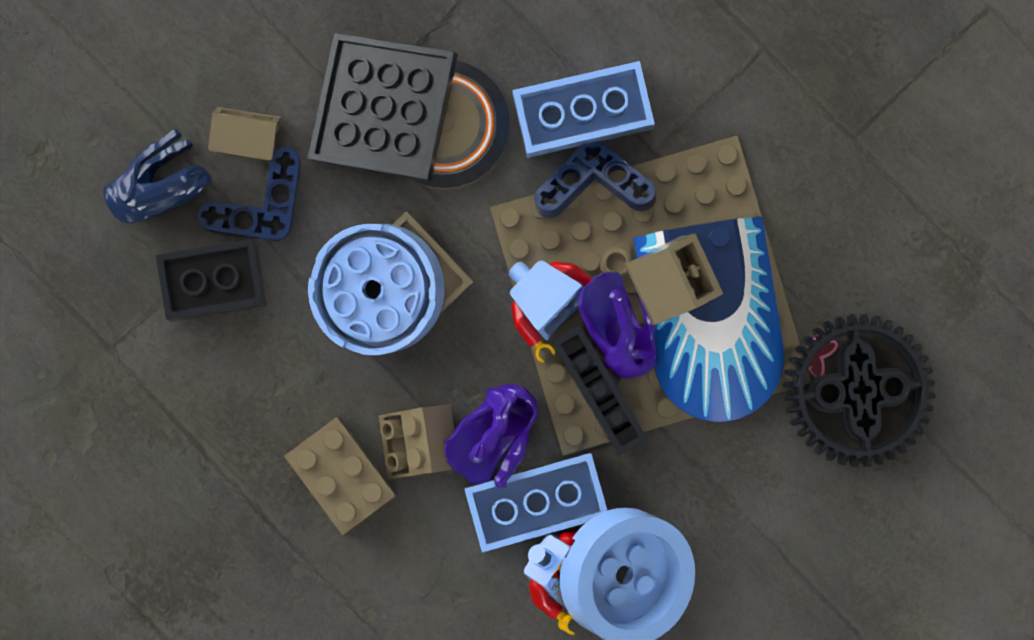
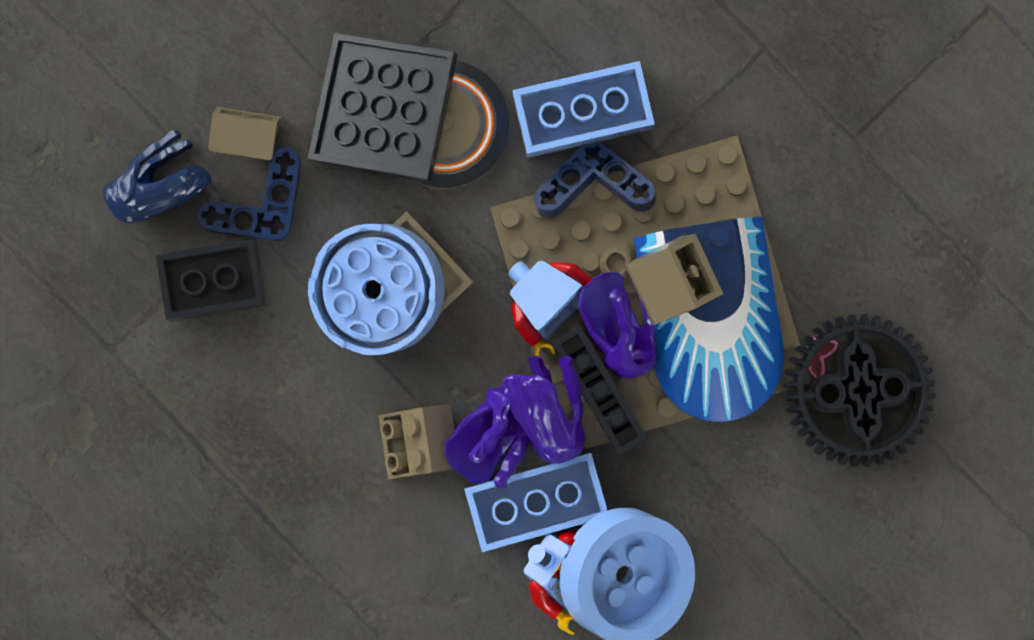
(340, 476): dark tan brick -> none
(540, 414): none -> dark purple hair

